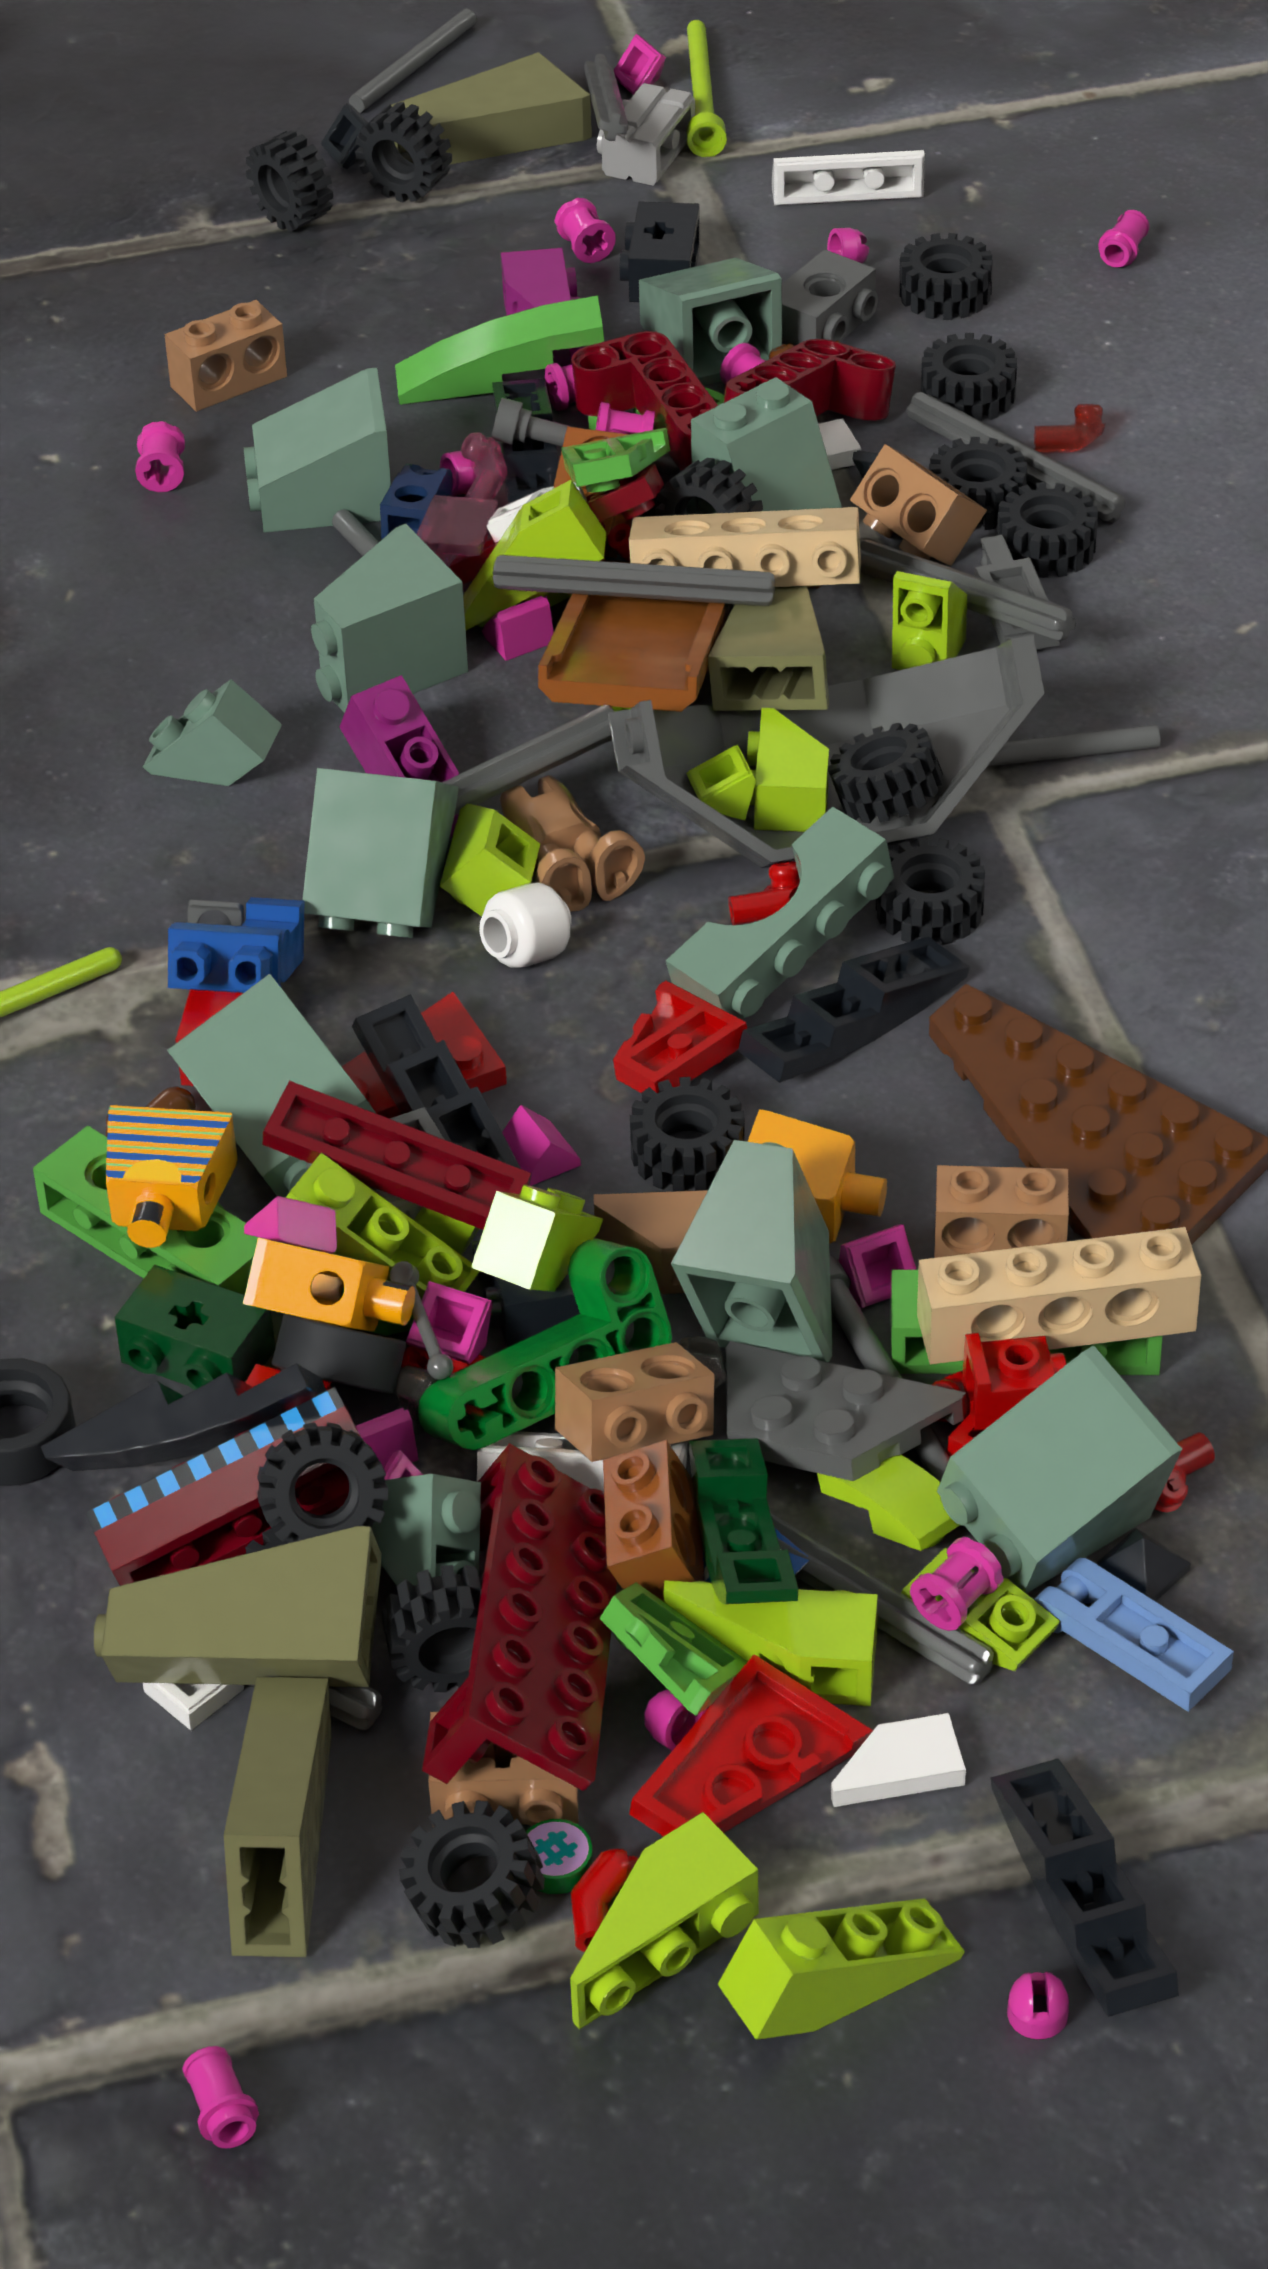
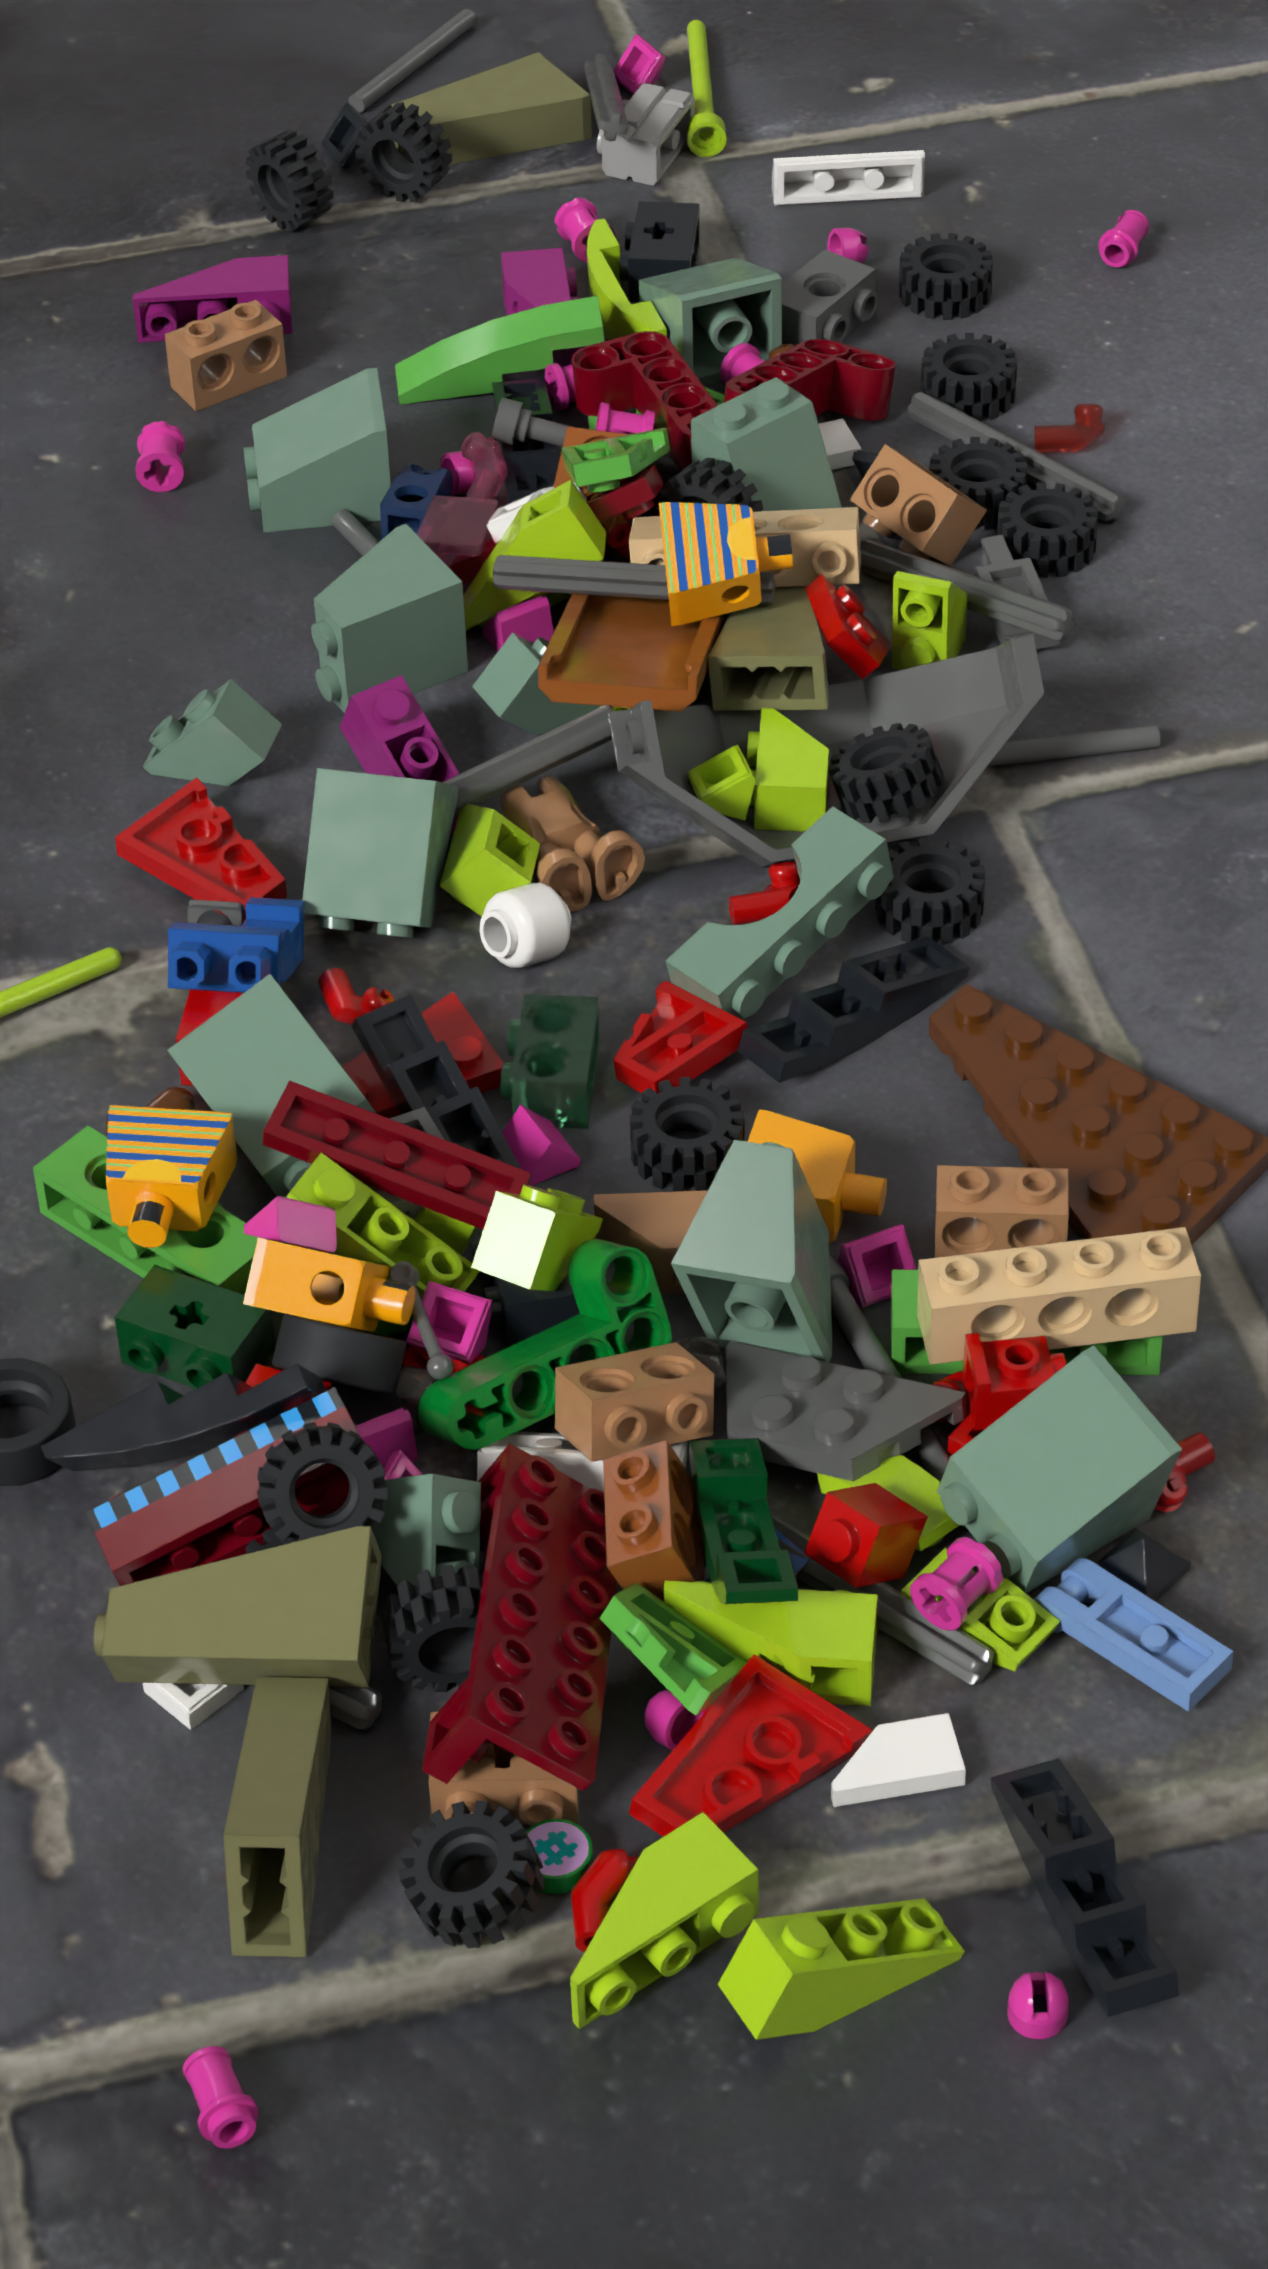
(199, 851): none -> red wing
(214, 292): none -> magenta slope
(342, 999): none -> red arm
(512, 688): none -> sand green slope
(554, 1058): none -> clear green brick
(617, 313): none -> lime slope
(716, 559): none -> light orange torso
(846, 627): none -> red wing
(865, 1535): none -> red brick

